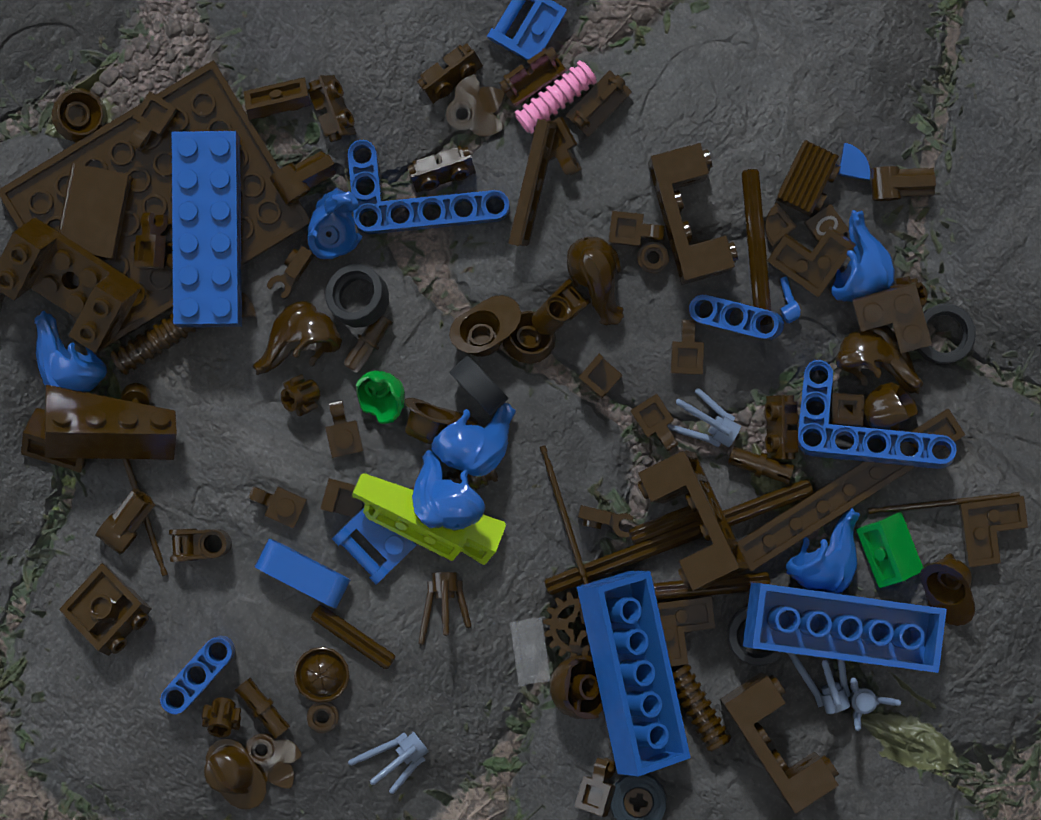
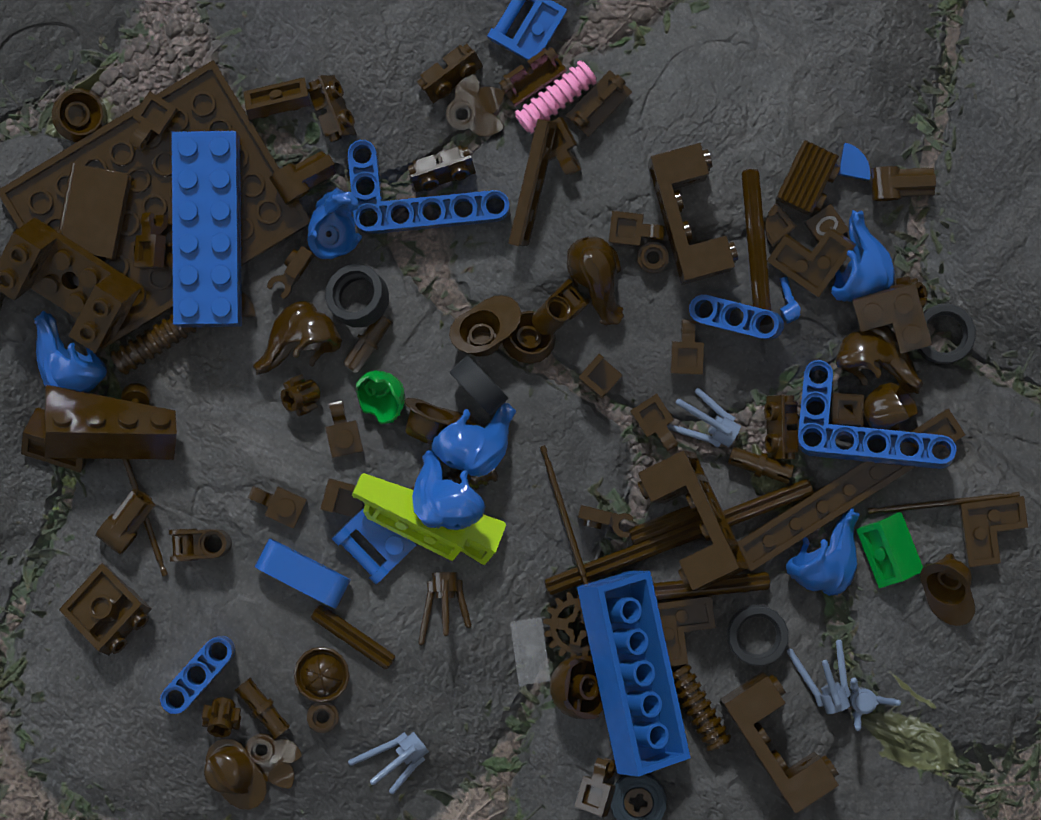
(844, 627): blue brick -> none

